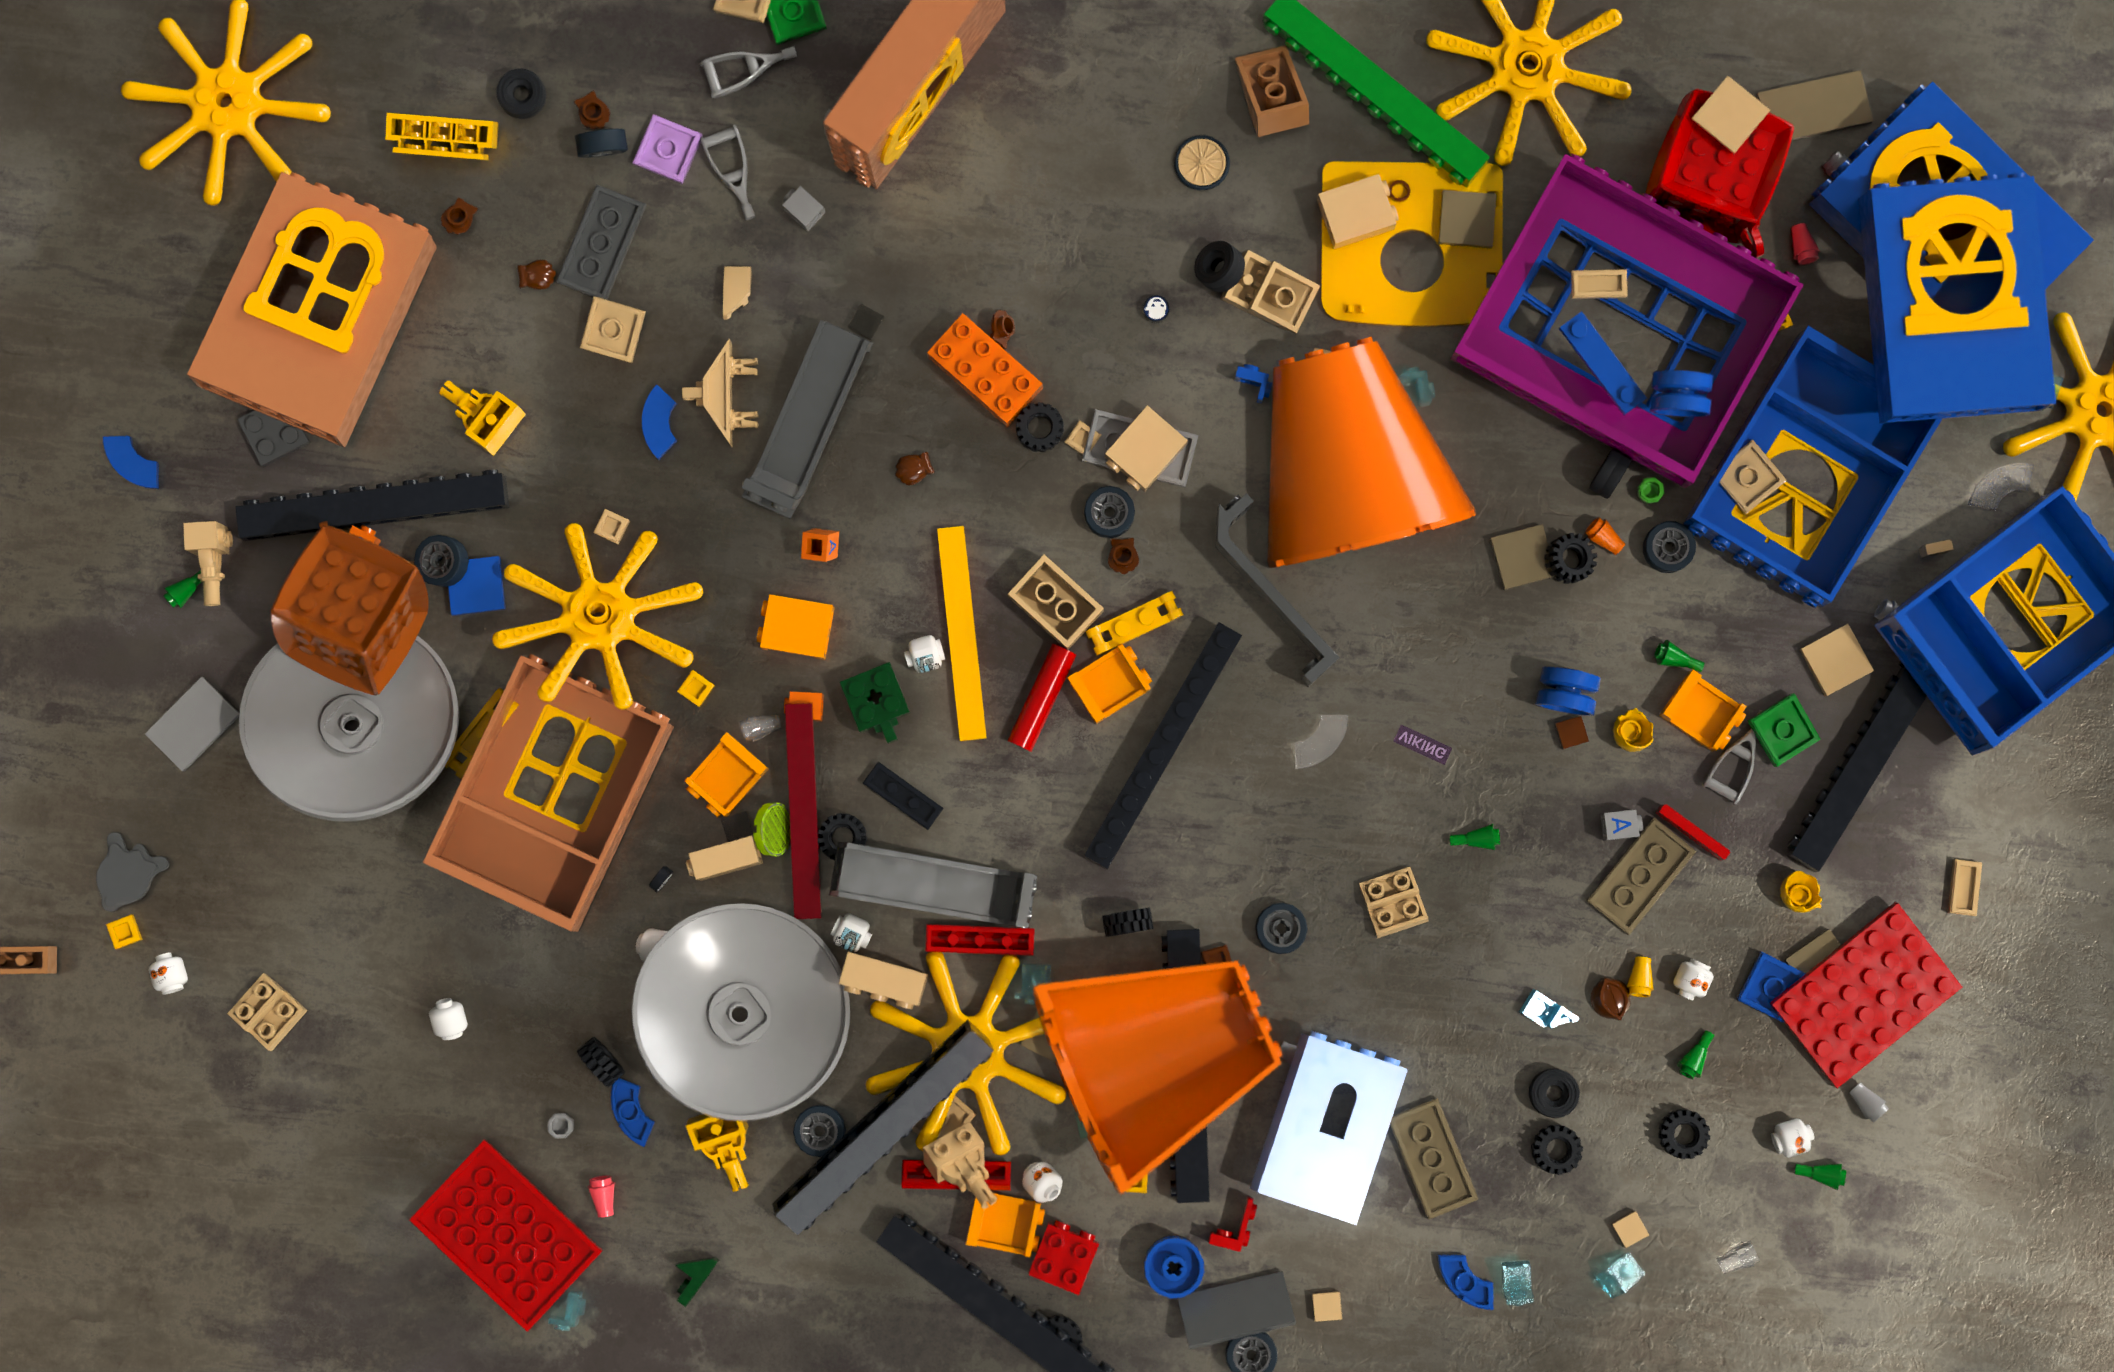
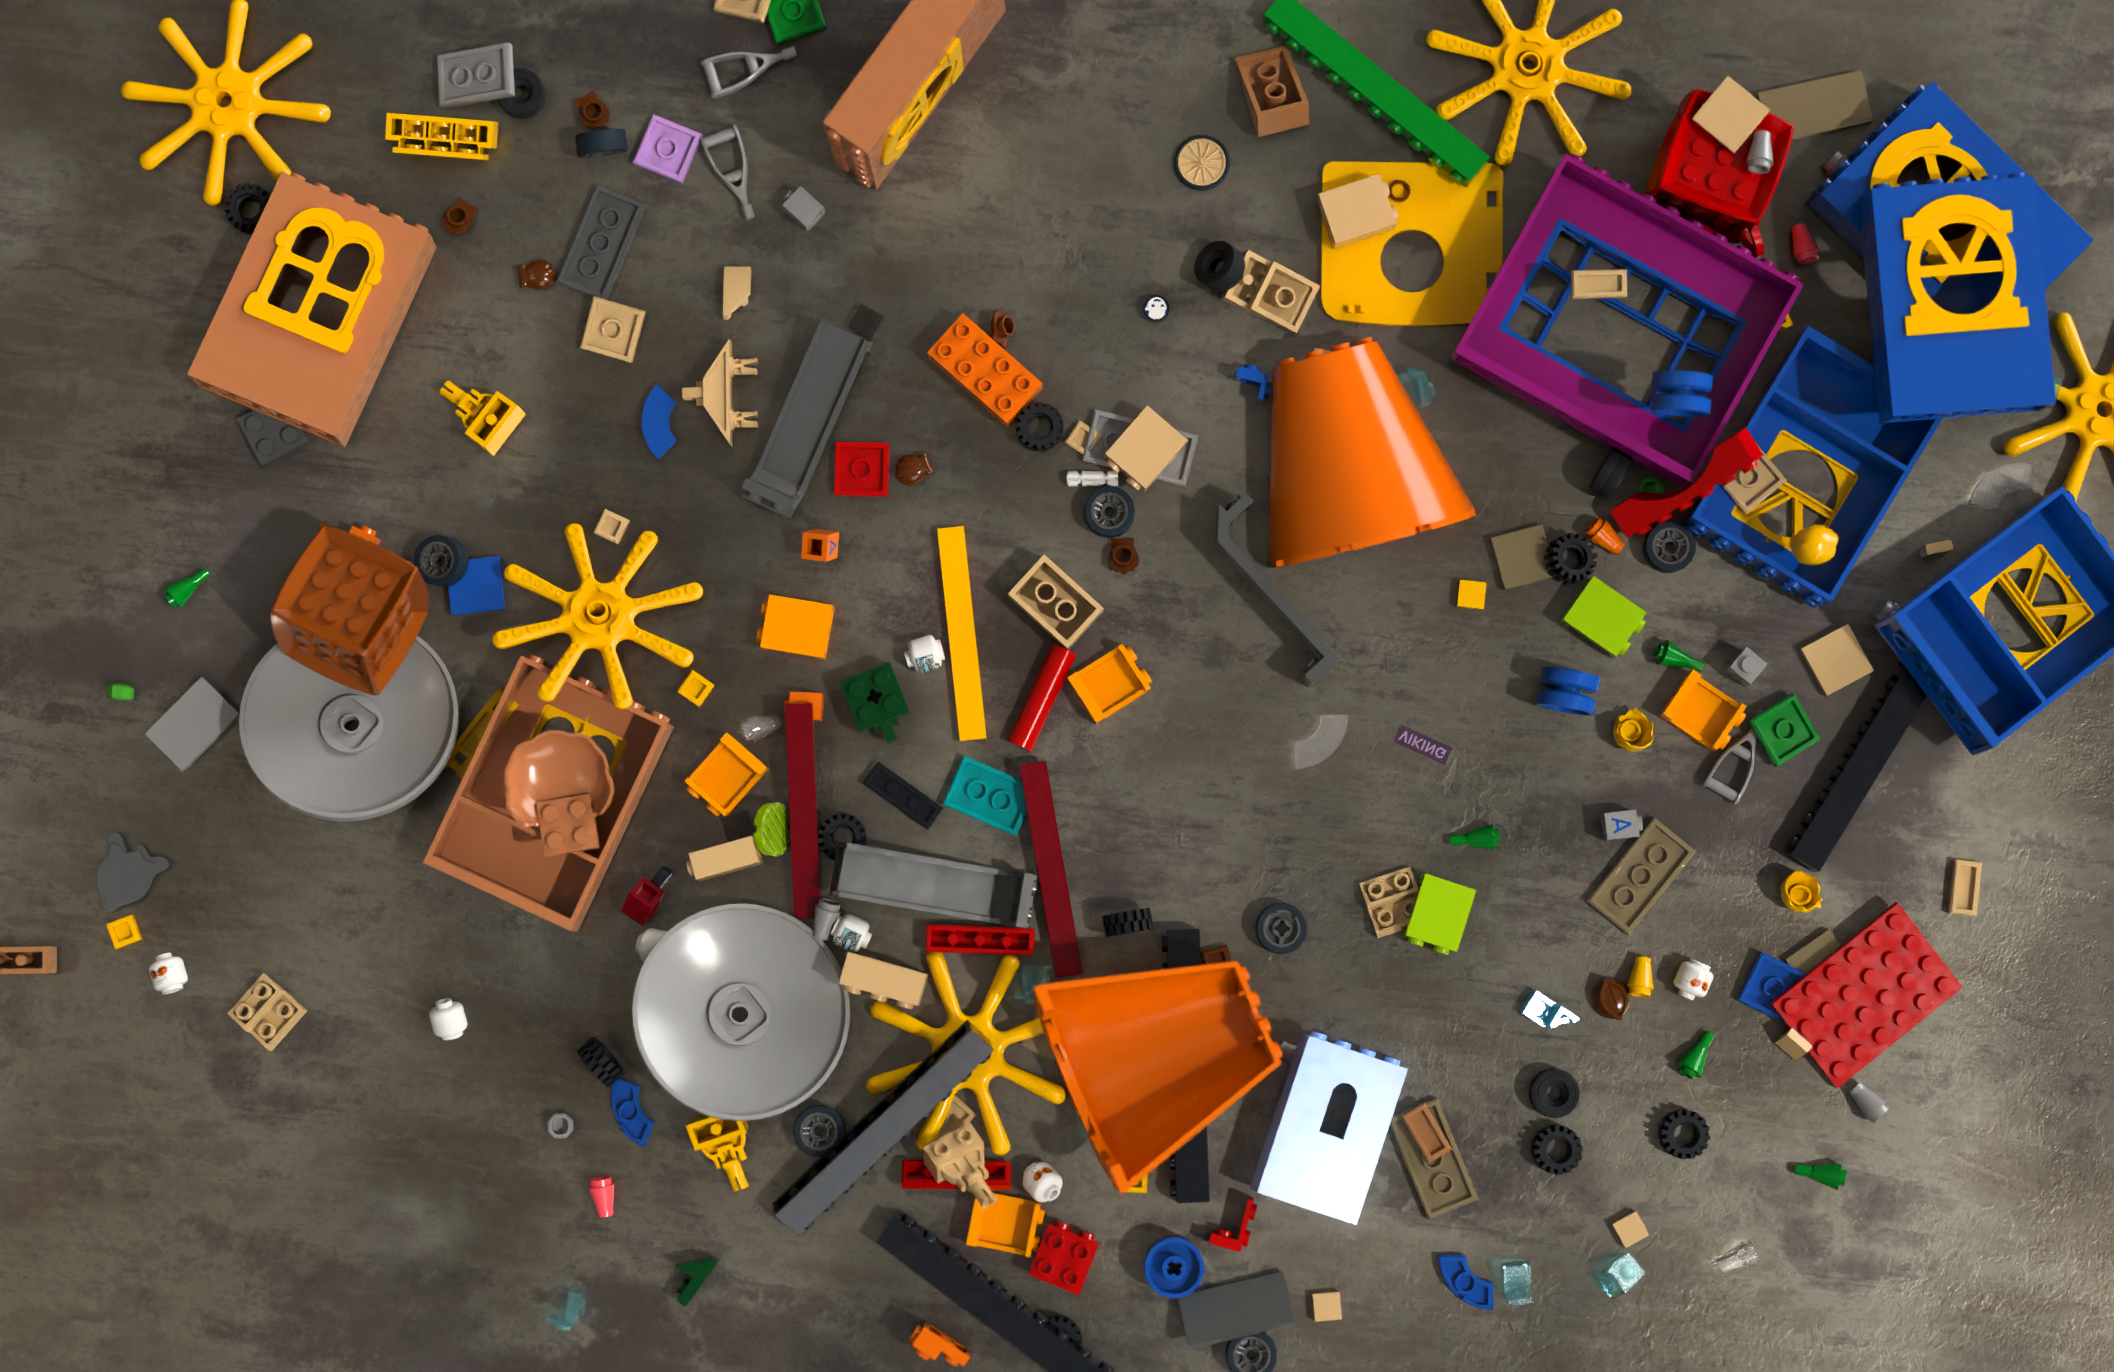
(120, 691): none -> bright green tile
(129, 463): blue tile -> none
(208, 542): tan brick -> none
(237, 198): none -> black tyre
(372, 506): black brick -> none
(475, 75): none -> light grey tile
(506, 1235): red plate -> none
(561, 787): none -> nougat animal
(643, 901): none -> dark red brick
(826, 915): none -> light grey cone
(861, 469): none -> red tile
(931, 1341): none -> orange plate
(987, 796): none -> teal tile
(1050, 869): none -> dark red tile
(1092, 478): none -> white axle
(1134, 623): yellow plate -> none
(1163, 745): black brick -> none
(1426, 1132): none -> medium nougat tile
(1439, 914): none -> lime panel
(1467, 219): dark tan tile -> none
(1471, 594): none -> yellow tile
(1571, 732): reddish brown tile -> none
(1602, 363): blue plate -> none
(1604, 617): none -> lime panel
(1692, 832): red tile -> none
(1728, 458): none -> red arch
(1745, 666): none -> light grey brick
(1760, 154): none -> light grey cone
(1792, 1138): white head -> none
(1793, 1044): none -> tan tile
(1814, 545): none -> yellow hair

